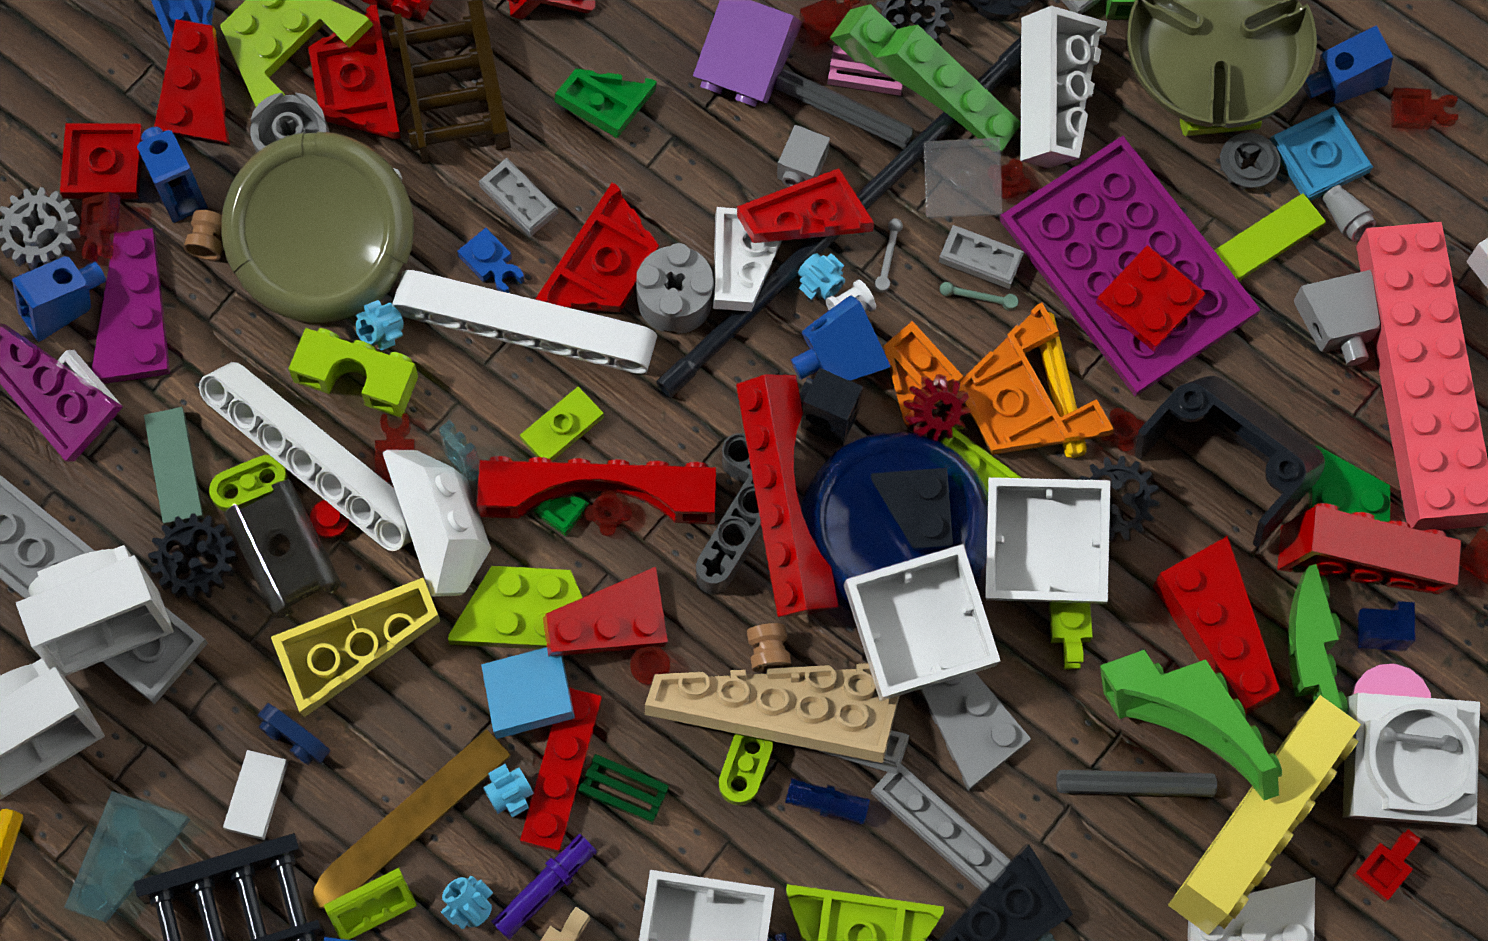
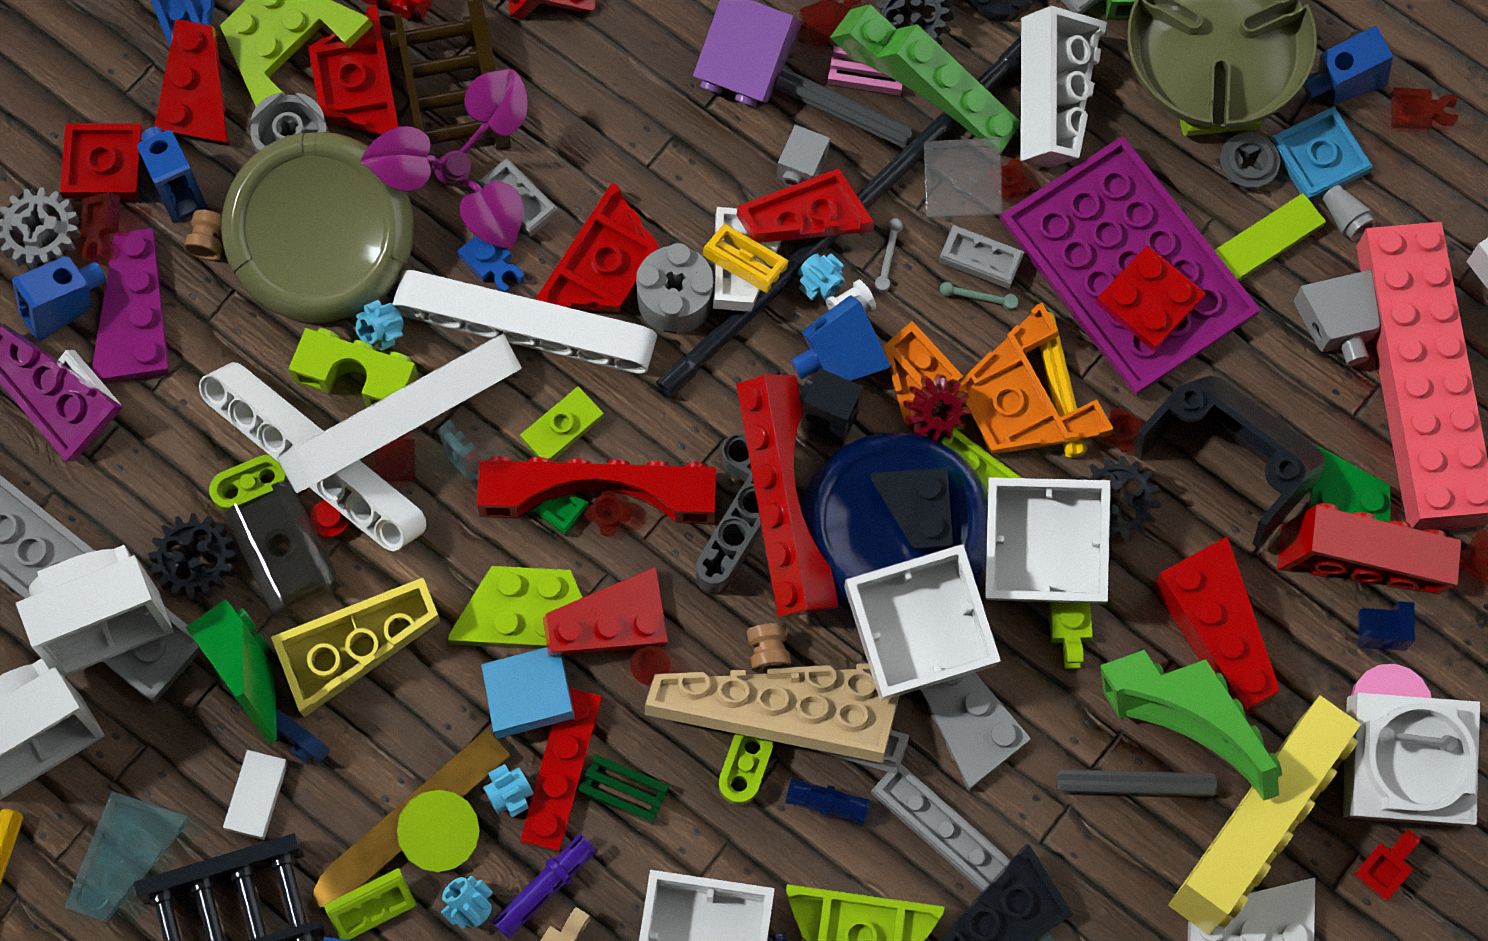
(173, 465): sand green tile -> none
(240, 662): none -> green slope
(398, 413): none -> white beam
(403, 159): none -> magenta plant
(437, 830): none -> lime tile
(439, 520): white wedge -> none
(604, 98): green wing -> none
(741, 261): none -> yellow tile
(1310, 634): bright green slope -> none

